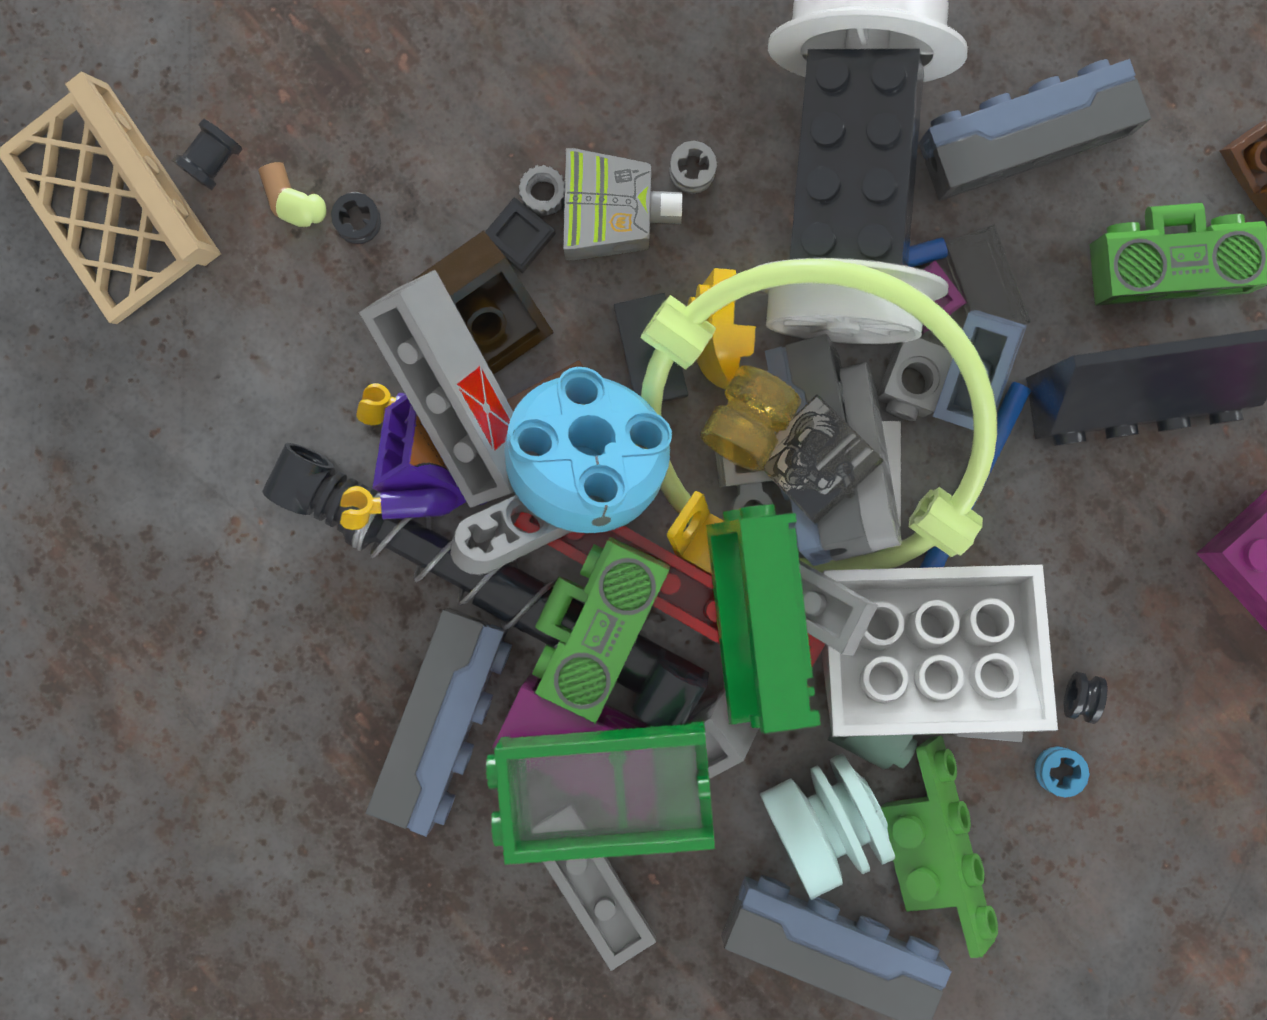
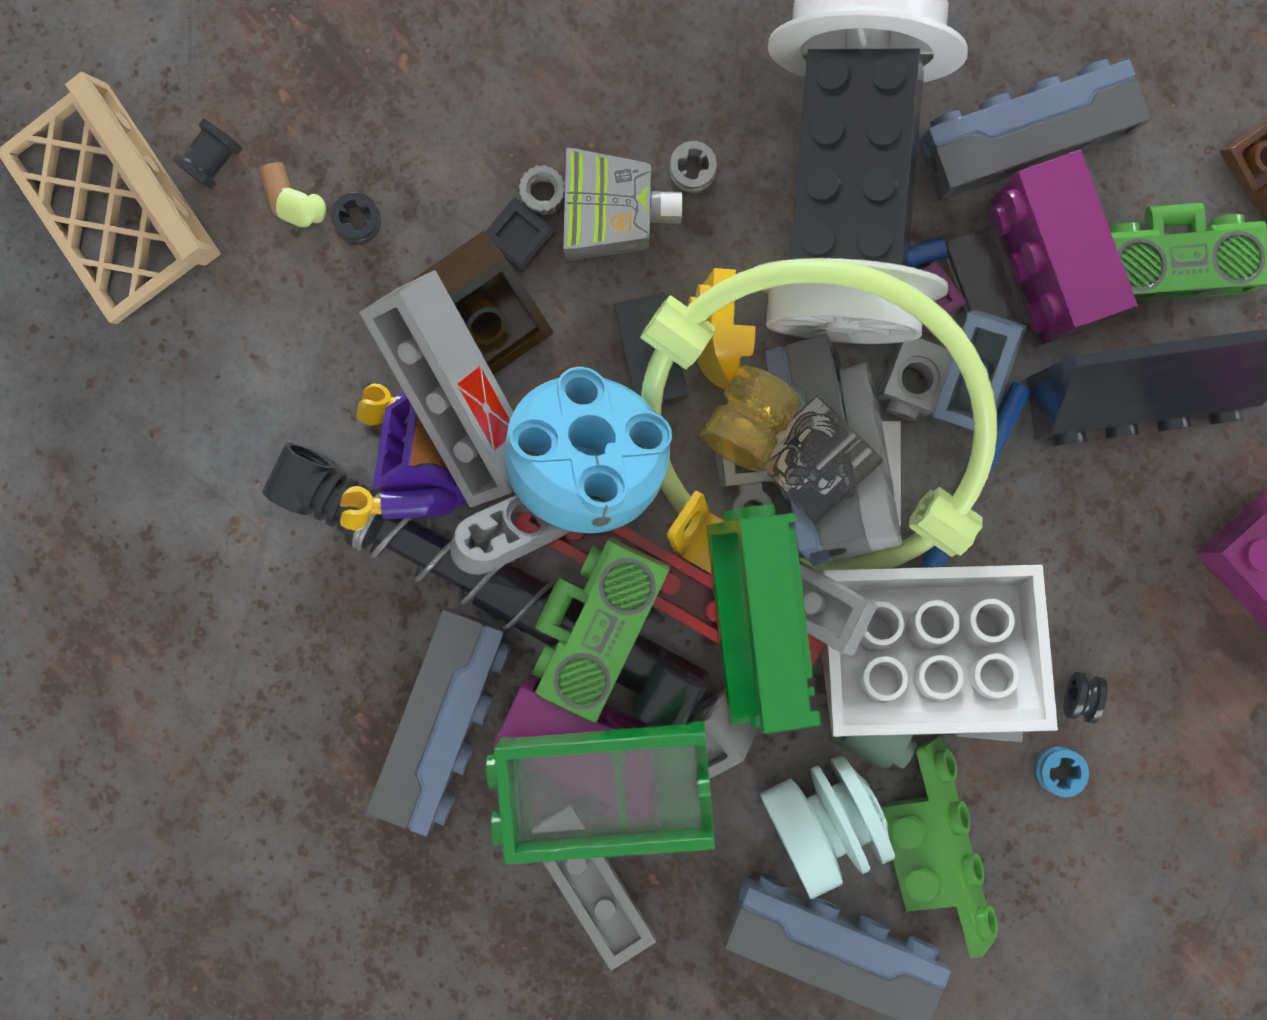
(1061, 248): none -> magenta brick

